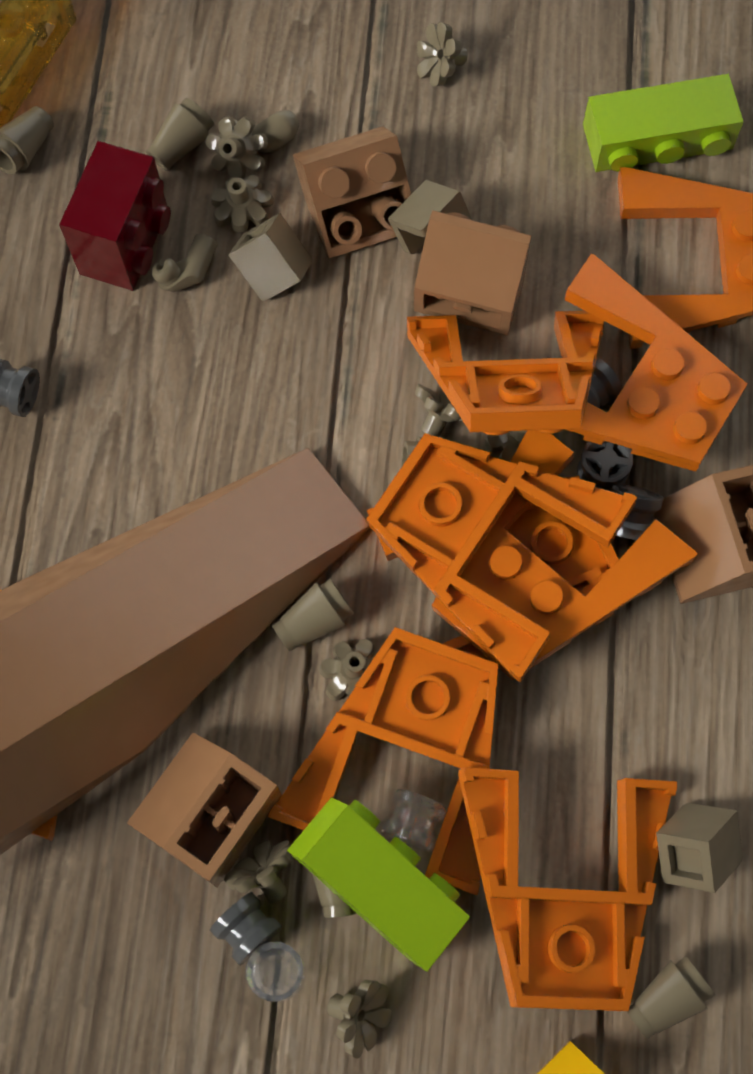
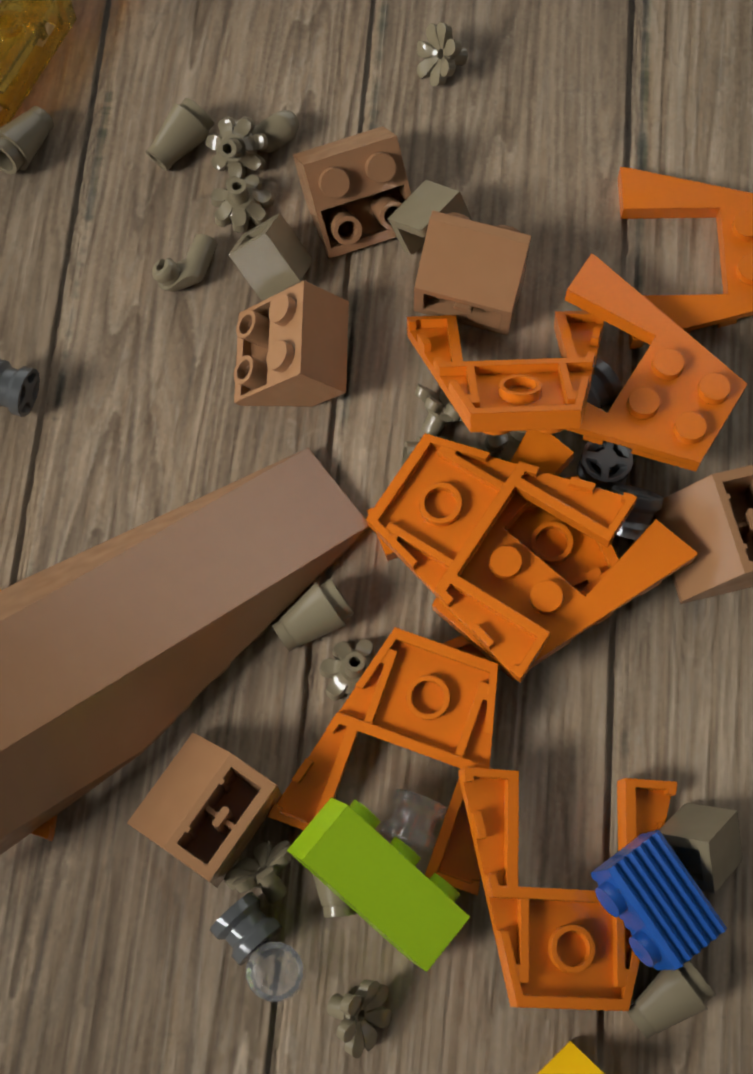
(116, 216): dark red brick -> none
(292, 349): none -> medium nougat slope
(657, 902): none -> blue brick
(662, 123): lime brick -> none

